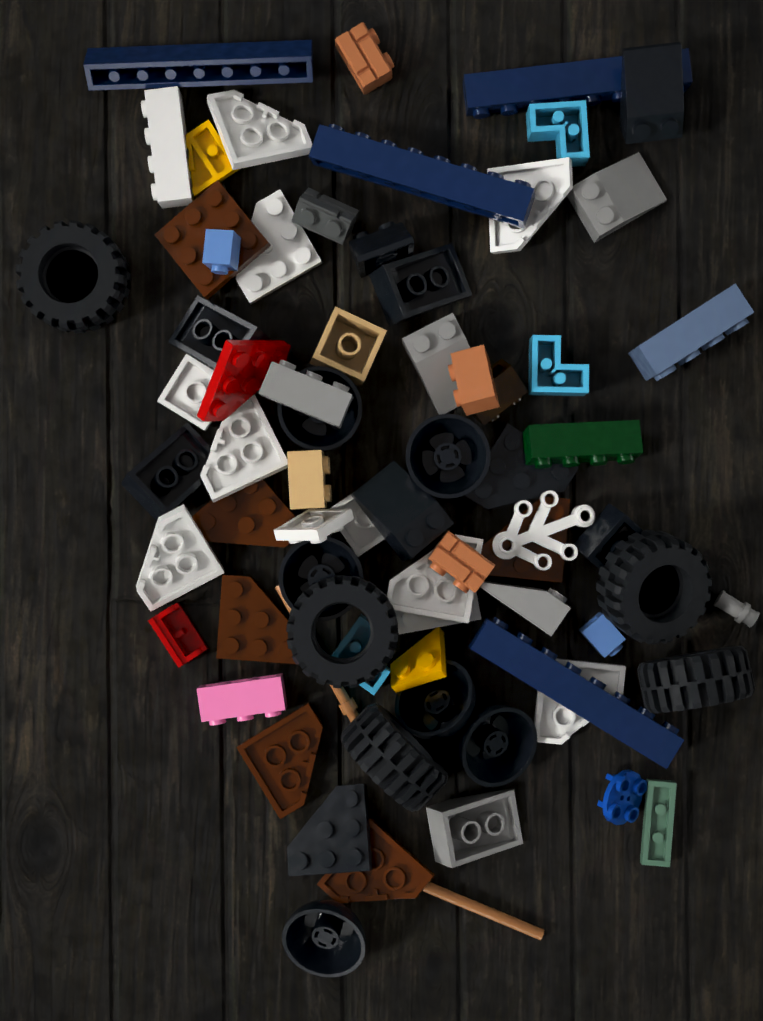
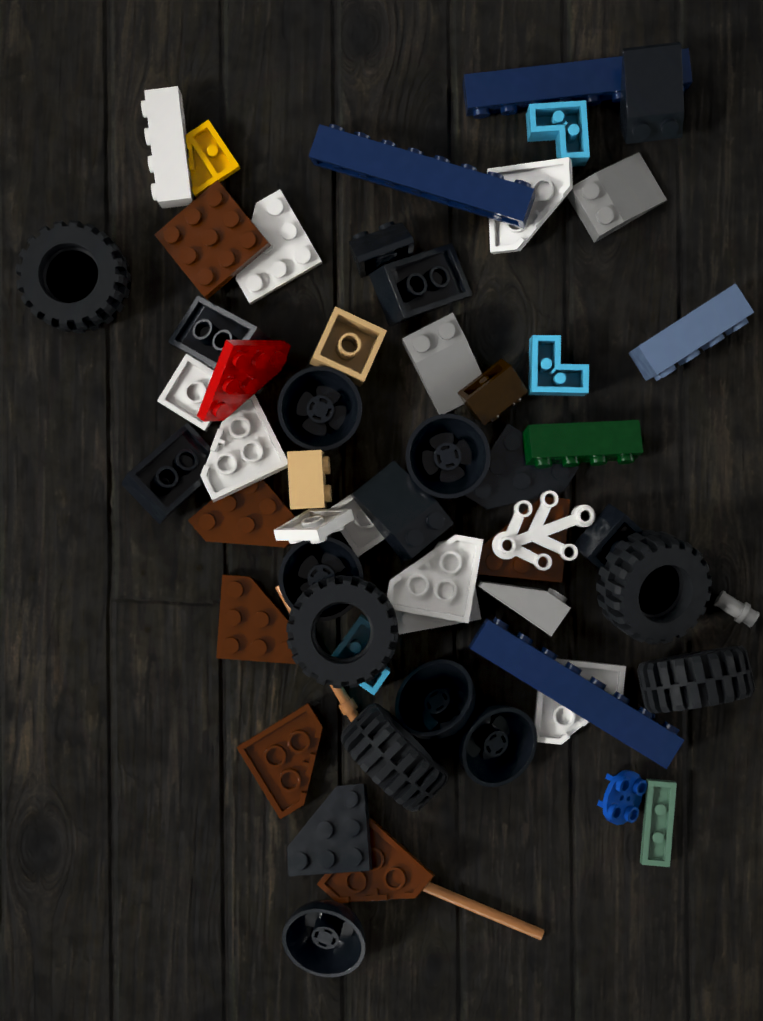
(176, 560): white plate -> none
(178, 634): red hinge -> none
(199, 65): dark blue brick -> none
(221, 250): medium blue brick -> none
(242, 699): bright pink brick -> none
(255, 132): white plate -> none
(306, 393): light grey brick -> none
(325, 216): dark grey brick -> none
(364, 58): nougat brick -> none
(420, 663): yellow wing -> none
(460, 562): nougat brick -> none
(474, 380): nougat brick -> none
(474, 827): light grey slope -> none
(602, 635): medium blue brick -> none

